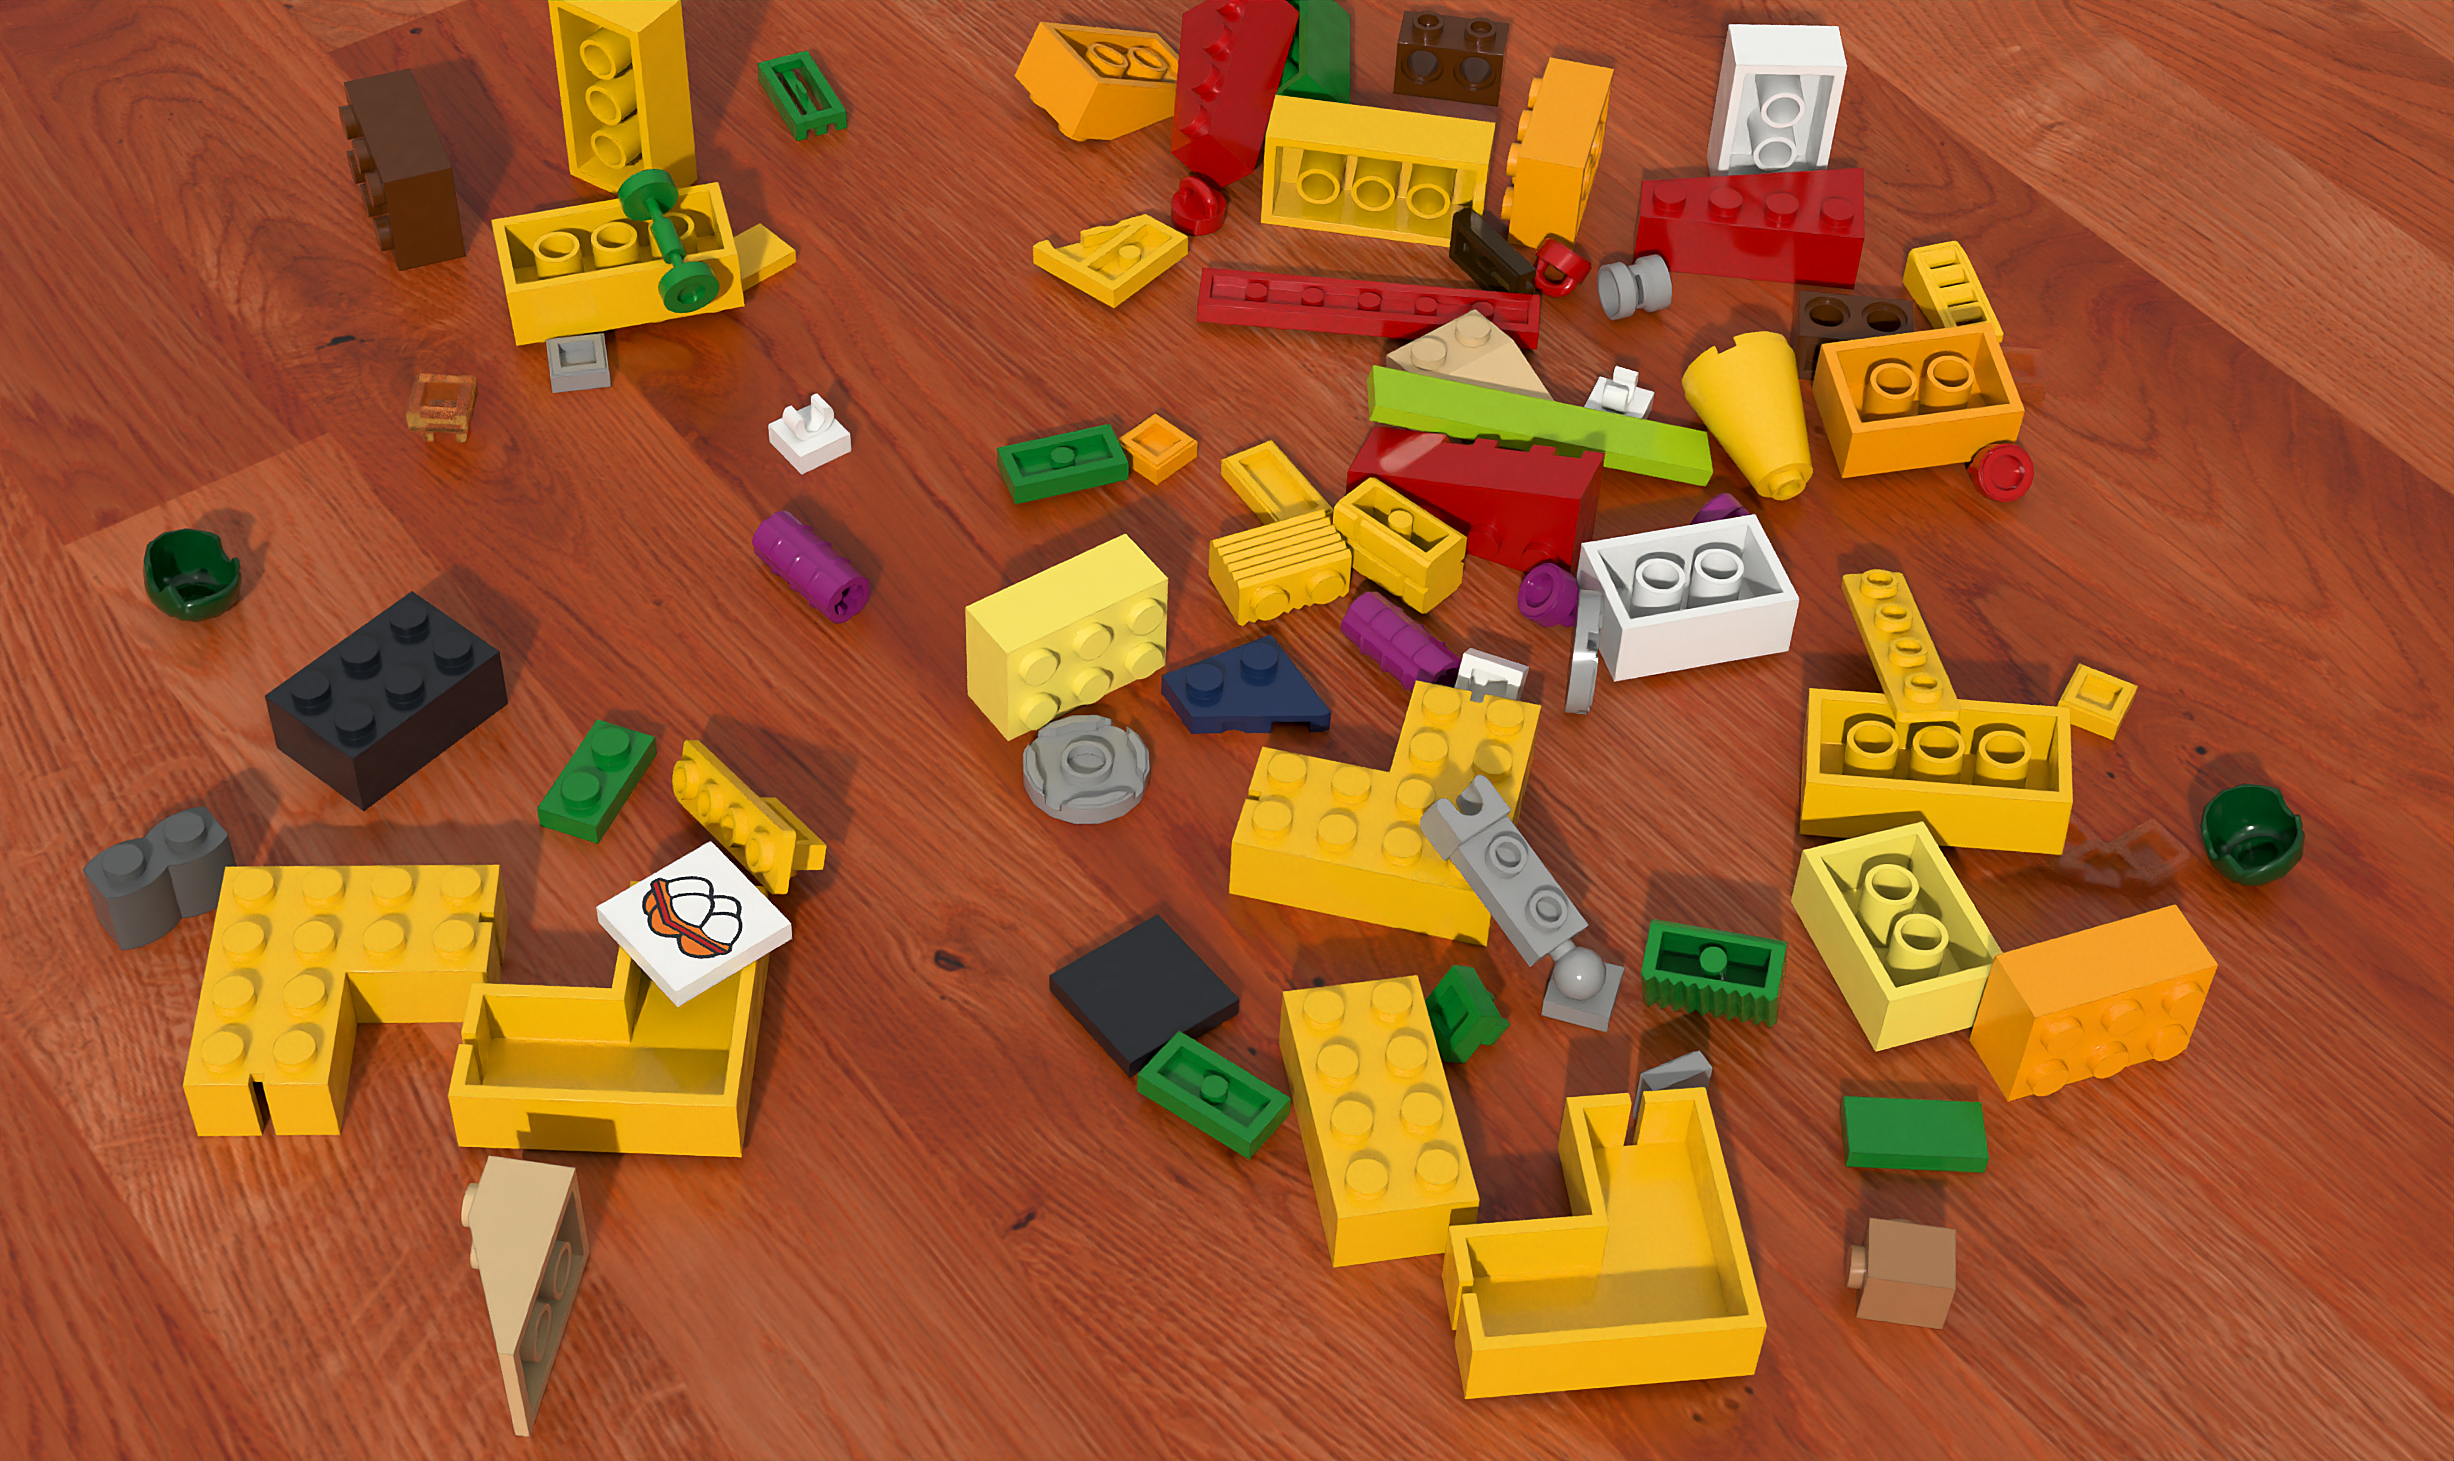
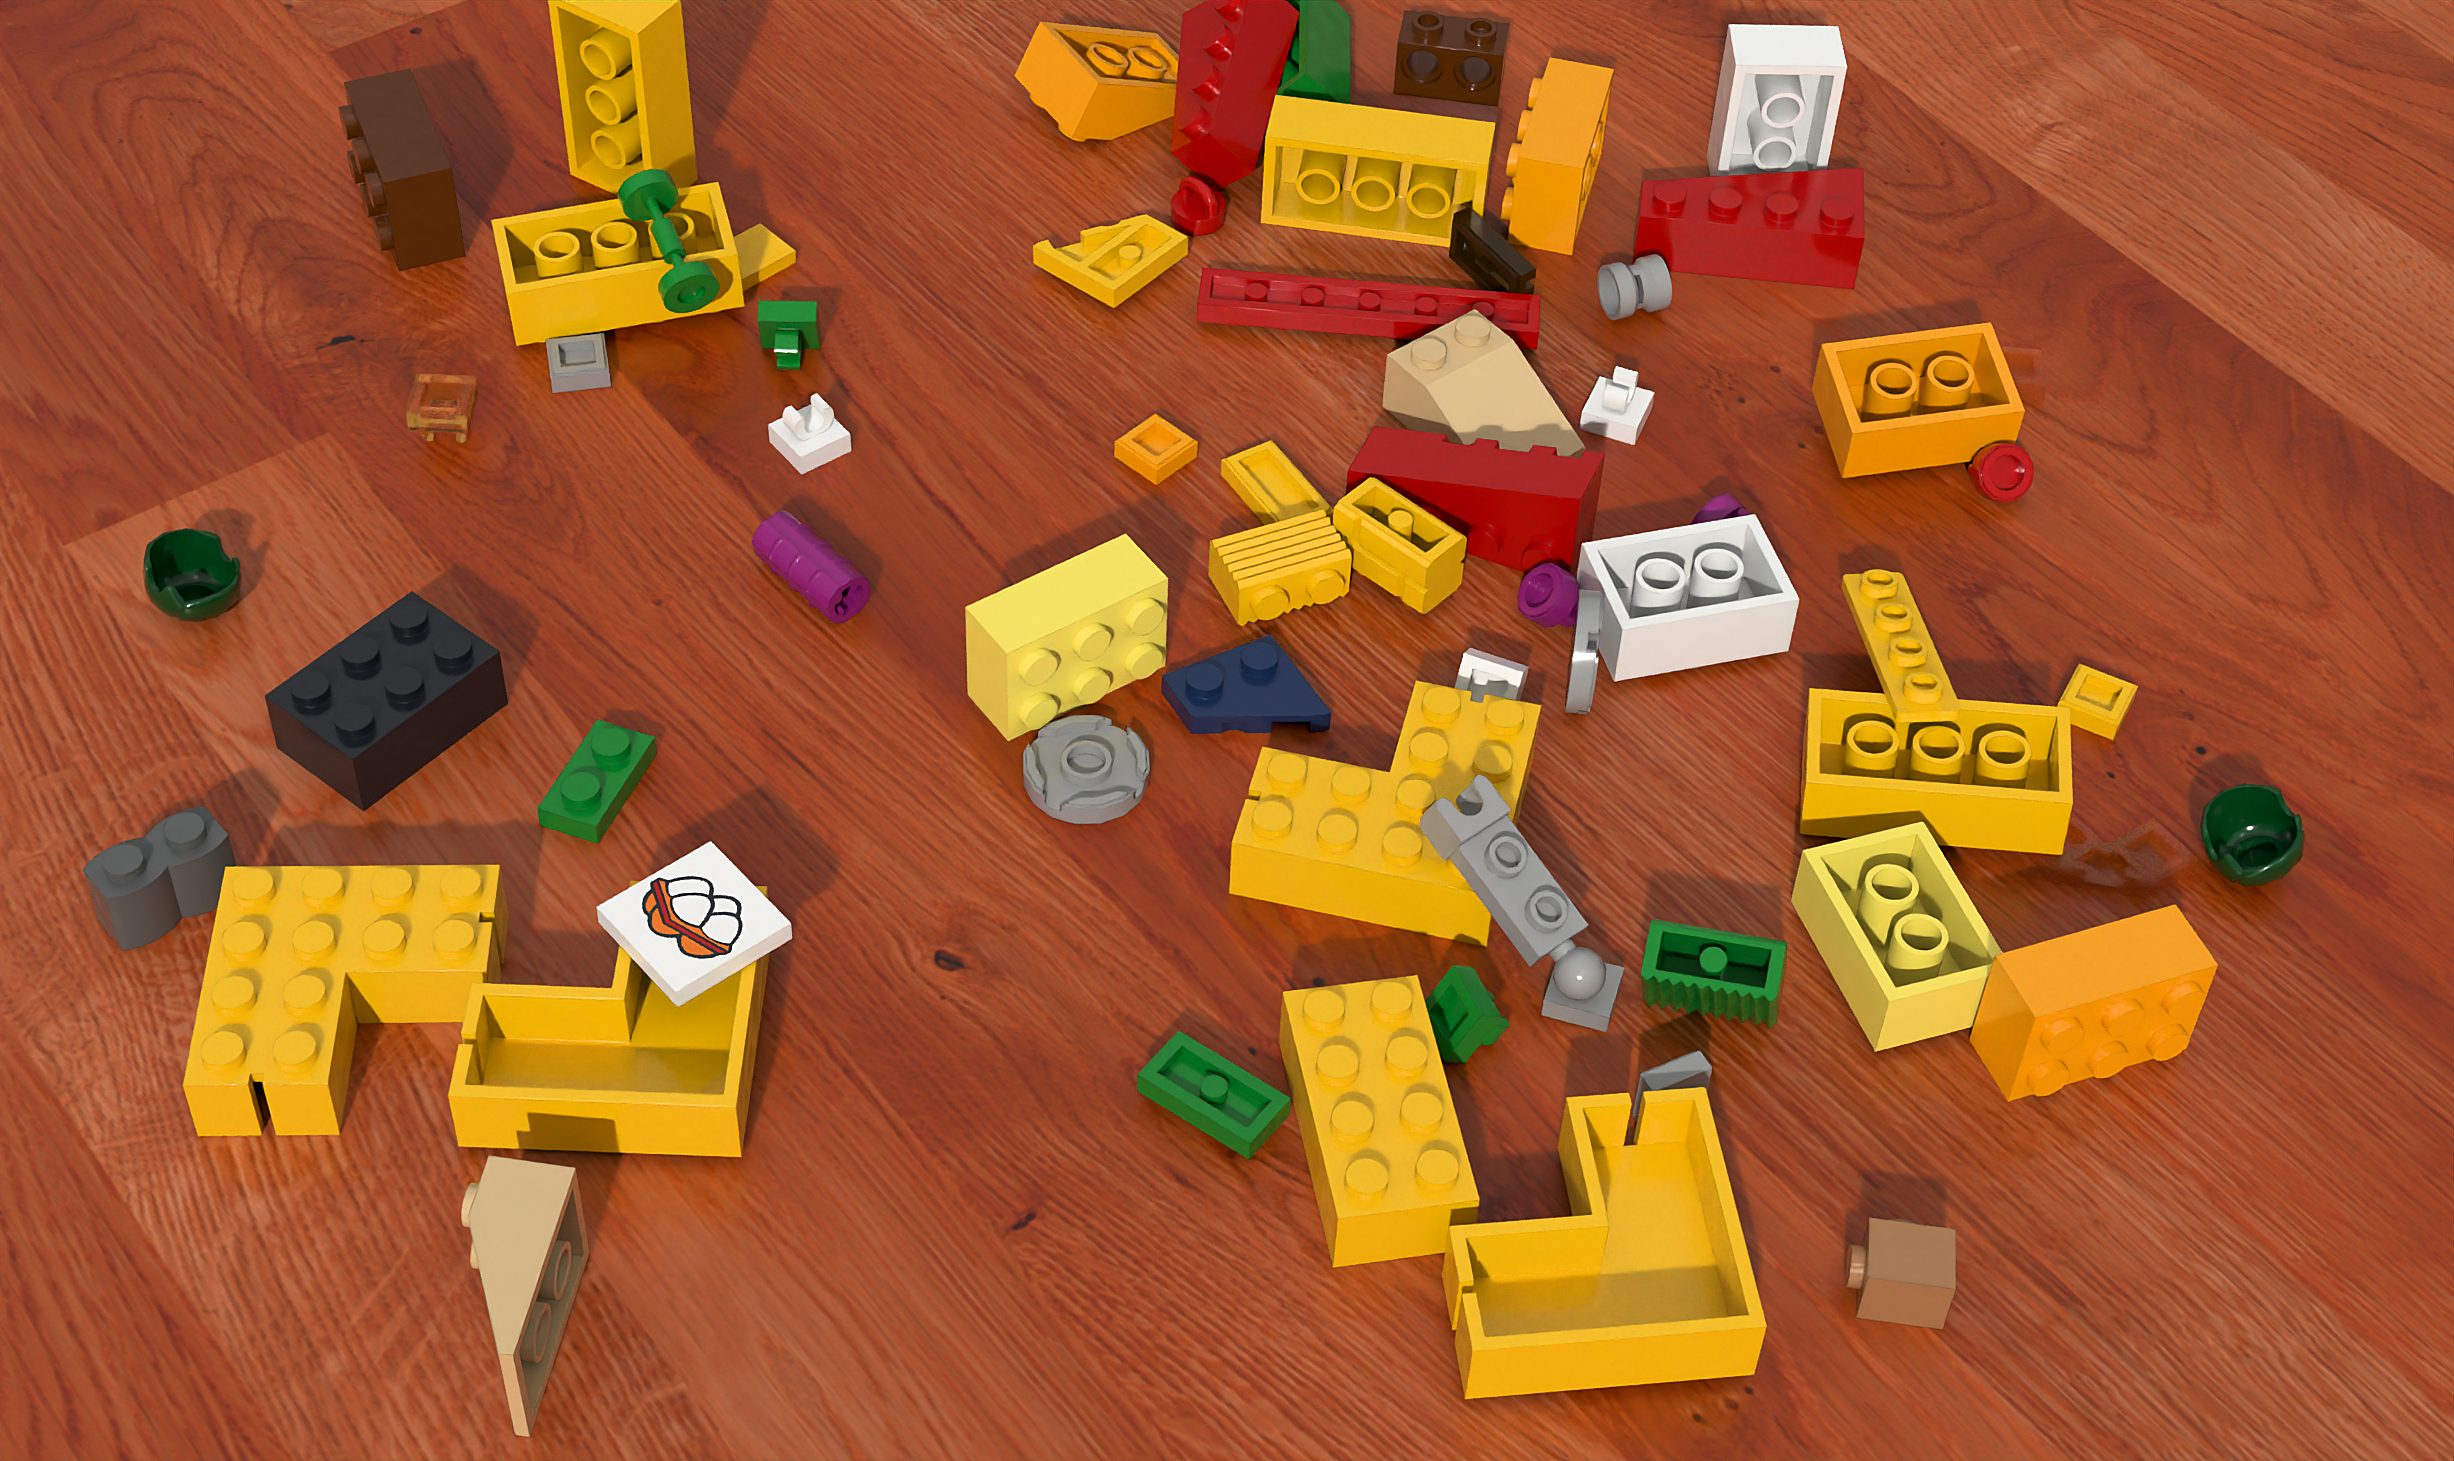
(751, 827): yellow bracket -> none
(789, 329): none -> green tile
(833, 110): green tile -> none
(1062, 463): green plate -> none
(1142, 993): black tile -> none
(1398, 643): magenta axle -> none
(1526, 421): lime tile -> none
(1563, 260): red tile -> none
(1755, 410): yellow cone -> none
(1841, 317): reddish brown brick -> none
(1913, 1134): green tile -> none
(1943, 266): yellow slope -> none

